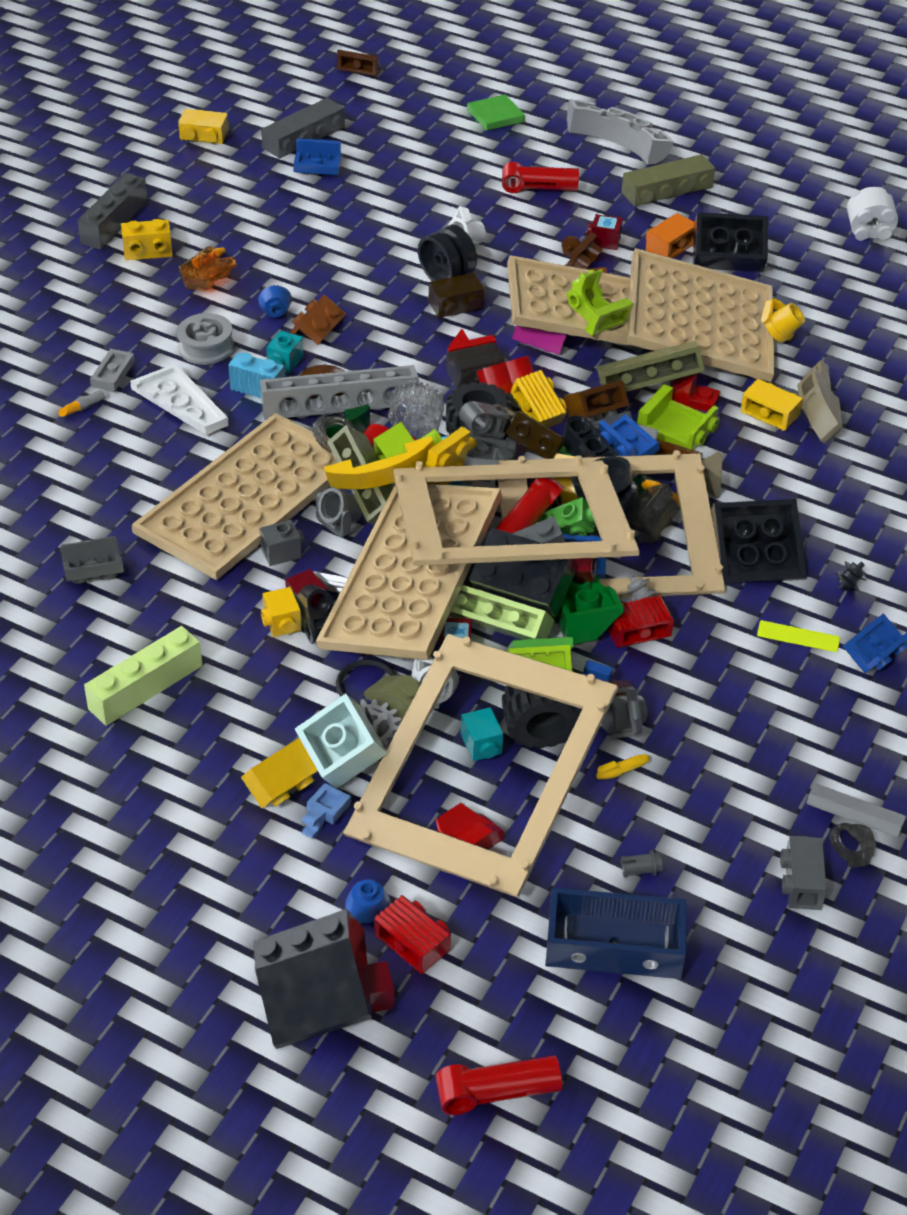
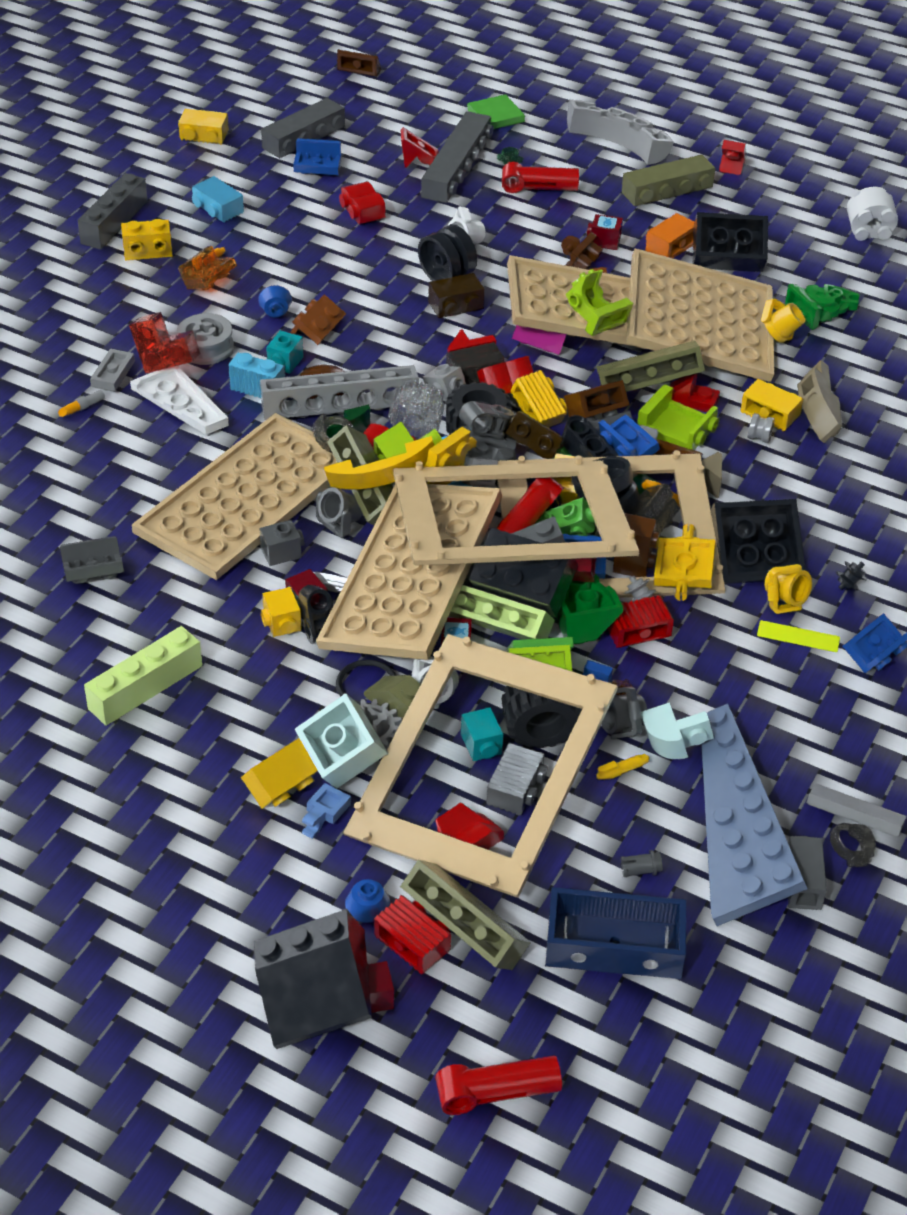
(159, 349): none -> clear red brick
(218, 199): none -> medium azure brick
(362, 202): none -> red brick
(416, 147): none -> red slope
(445, 379): none -> light grey brick
(456, 157): none -> dark grey brick
(465, 915): none -> olive brick
(509, 154): none -> clear green plate
(516, 778): none -> brick
(646, 540): none -> reddish brown brick
(672, 737): none -> light aqua brick
(685, 562): none -> yellow plate
(733, 157): none -> red slope
(745, 842): none -> sand blue wing
(761, 428): none -> light grey wheel
(788, 584): none -> yellow piece
(821, 303): none -> green piece

